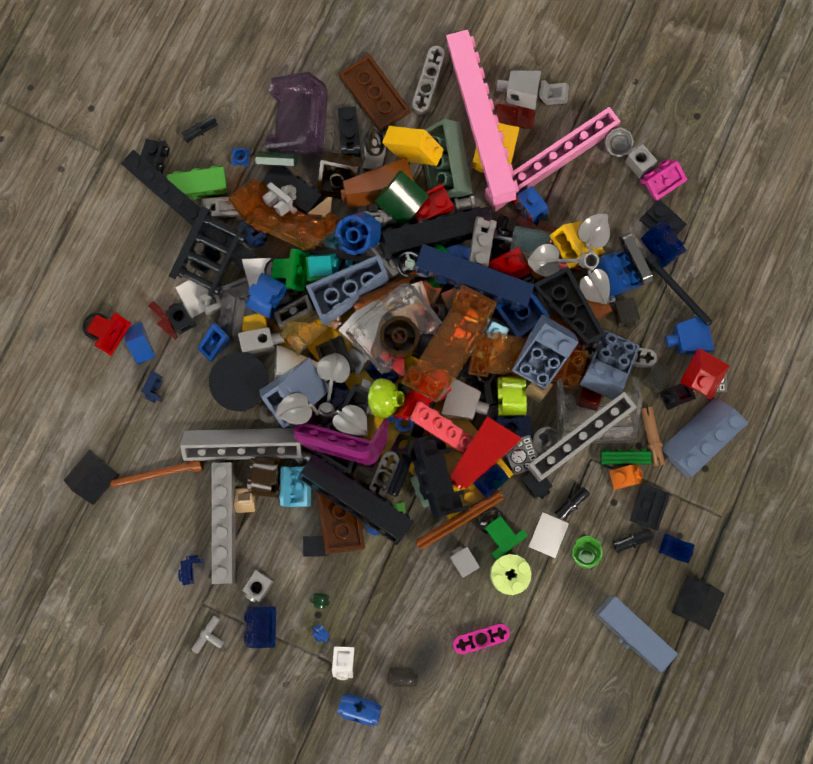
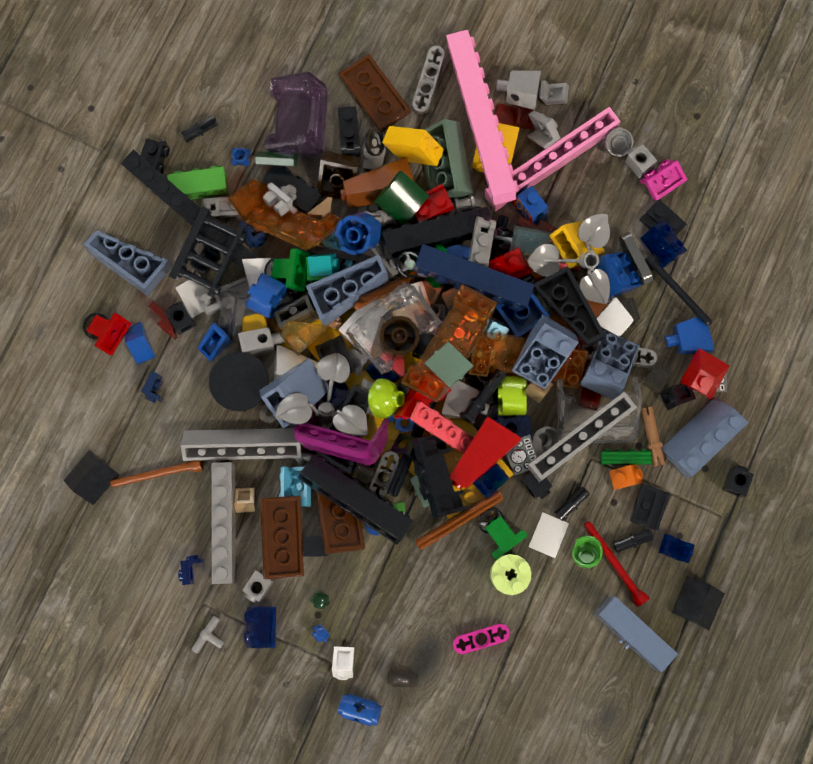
(134, 265): none -> sand blue wedge
(265, 476): dark brown brick -> none
(281, 537): none -> reddish brown tile
(448, 365): none -> sand green piece
(464, 561): light grey brick -> none
(478, 403): none -> black pin
(545, 130): none -> light grey bracket
(615, 318): none -> white sticker
(639, 597): none -> red piece
(730, 485): none -> black brick

